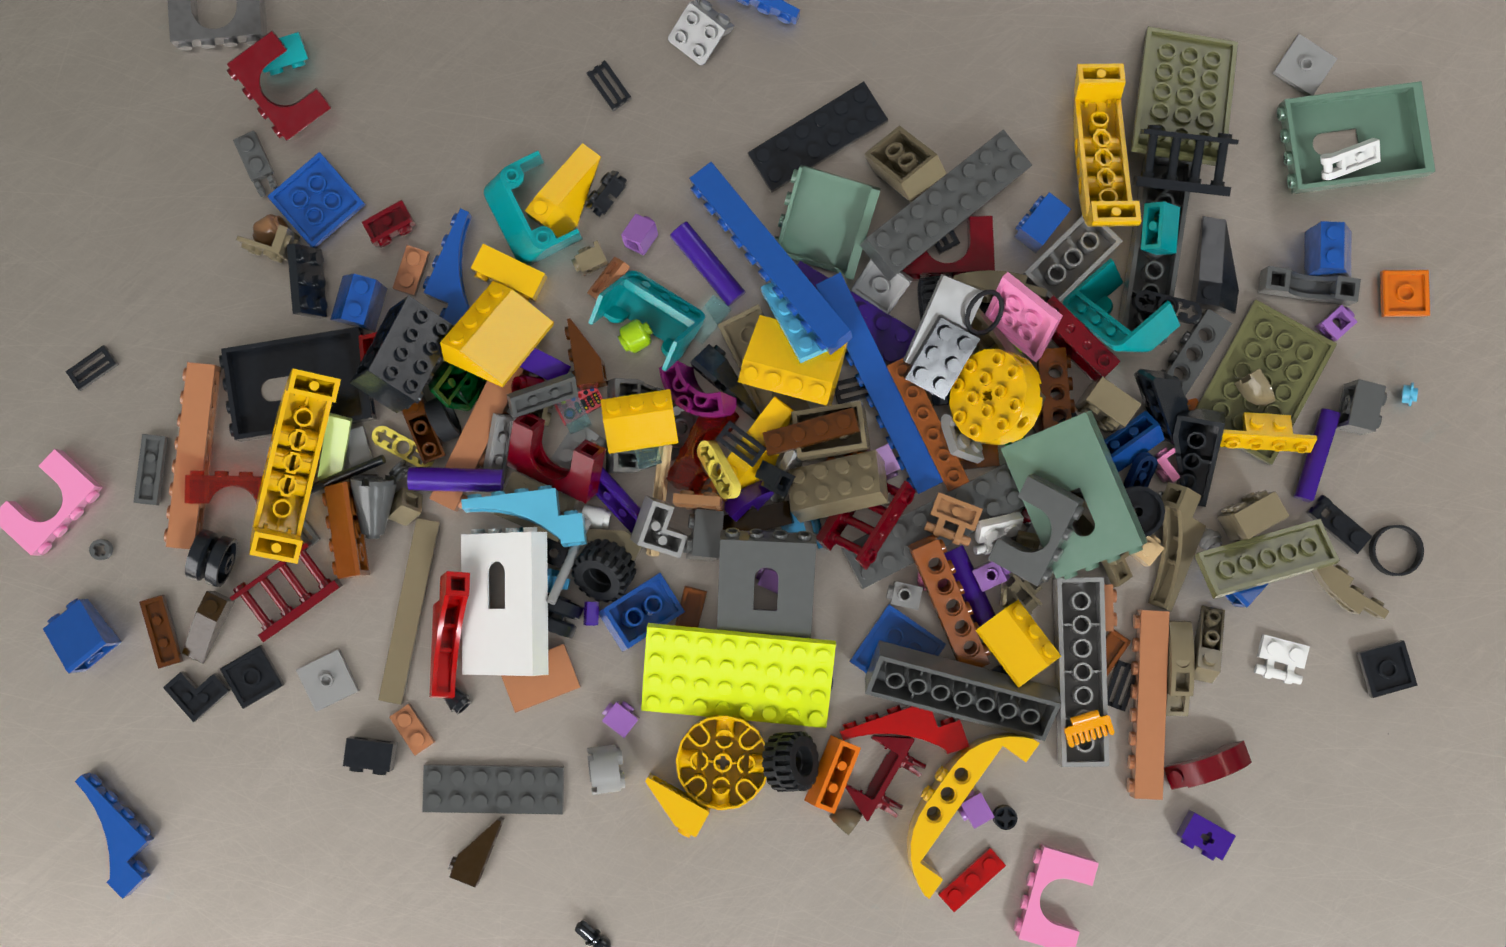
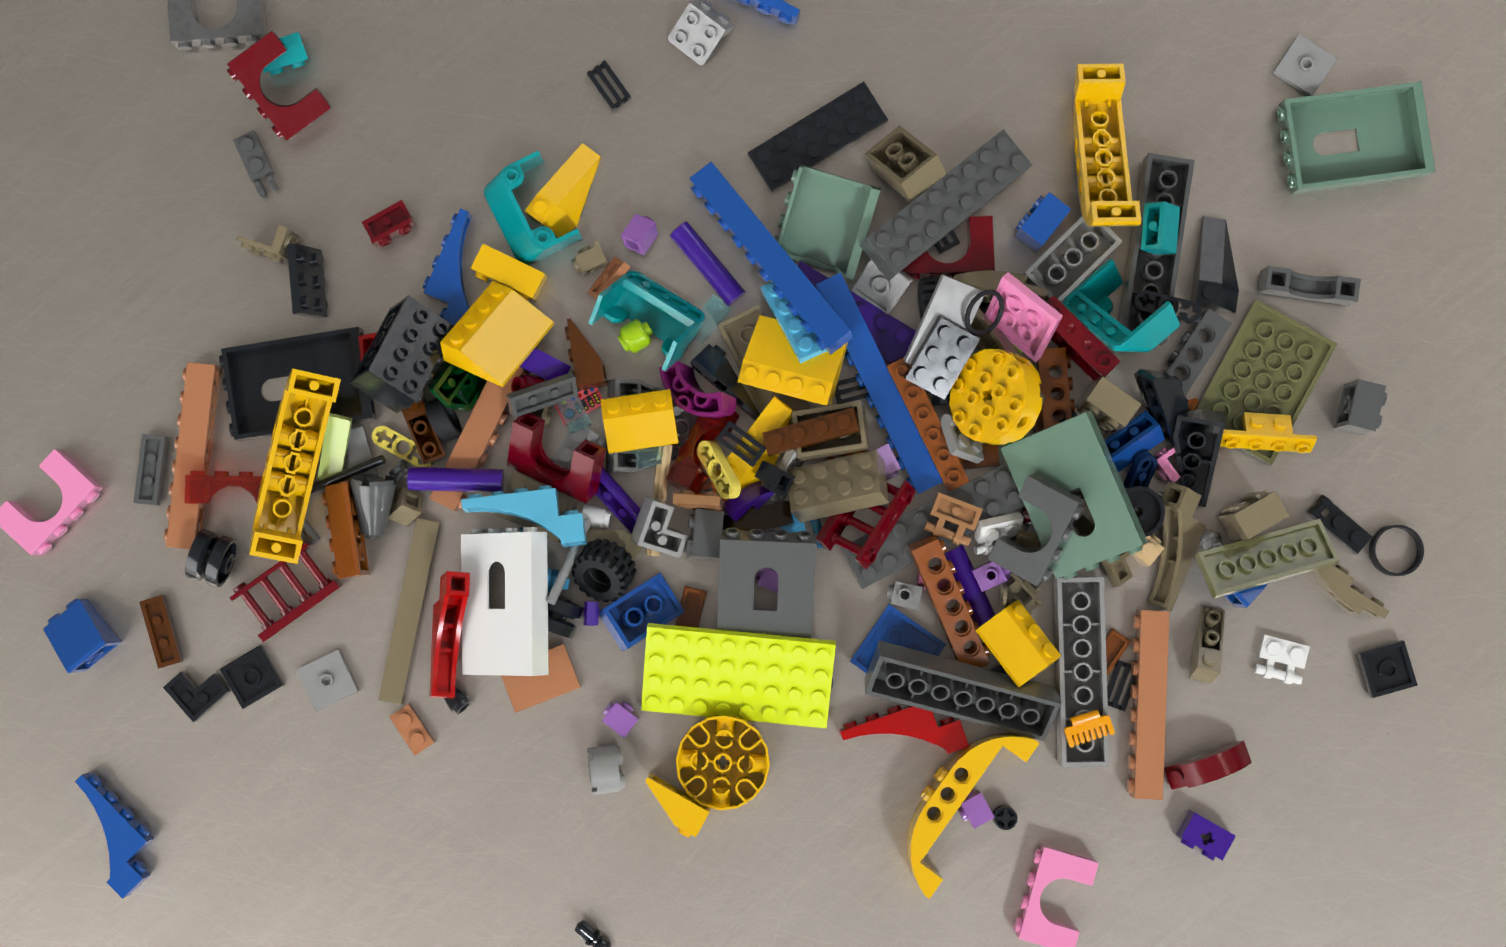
(108, 357): black tile -> none
(108, 548): dark grey bush -> none
(207, 625): slope -> none
(266, 229): medium nougat head -> none
(316, 200): blue plate -> none
(359, 302): blue slope -> none
(369, 754): black brick -> none
(411, 270): nougat plate -> none
(473, 859): dark brown slope -> none
(493, 789): dark grey plate -> none
(498, 442): light grey tile -> none
(562, 553): black brick -> none
(609, 185): black hinge -> none
(790, 761): black tyre -> none
(833, 774): orange brick -> none
(846, 819): dark tan brick -> none
(895, 759): dark red hose -> none
(971, 879): red plate -> none
(1110, 598): nougat plate -> none
(1180, 668): dark tan slope -> none
(1185, 90): olive plate -> none
(1193, 184): black fence -> none
(1256, 388): dark tan brick -> none
(1316, 460): dark purple brick -> none
(1328, 249): blue slope -> none
(1345, 319): medium lavender brick -> none
(1350, 159): white plate -> none
(1405, 293): orange plate -> none
(1409, 394): medium azure plate -> none

